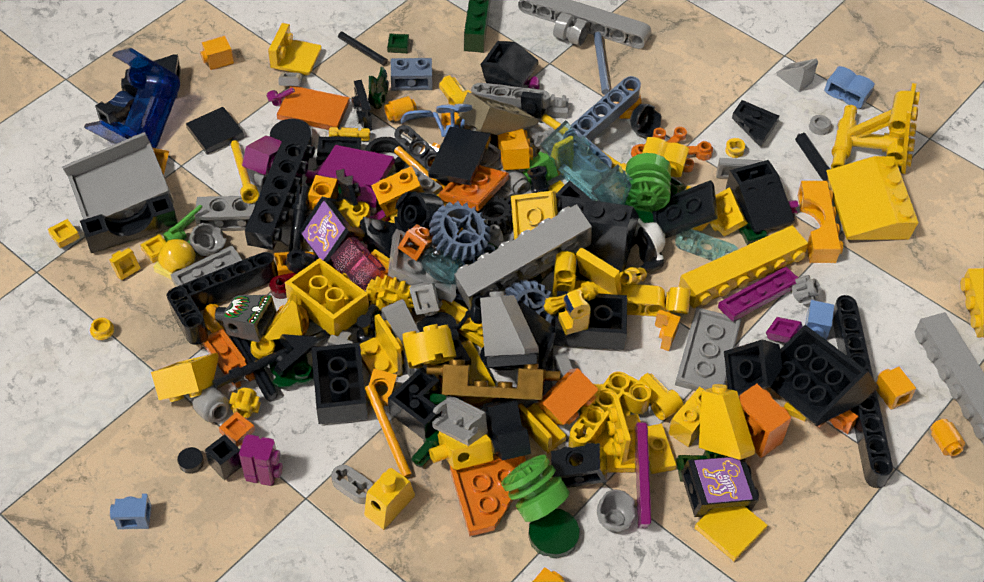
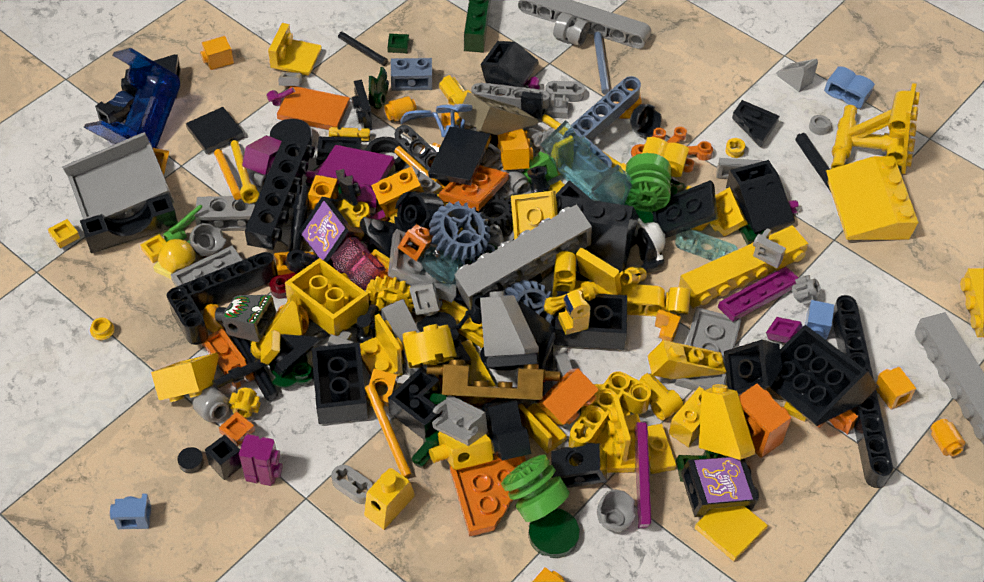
(124, 263): yellow tile -> none
(227, 174): none -> light orange bar
(270, 347): none -> yellow tile
(566, 88): none -> light grey beam
(684, 361): none -> yellow slope
(768, 250): none -> light grey bracket
(816, 201): light orange arch -> none

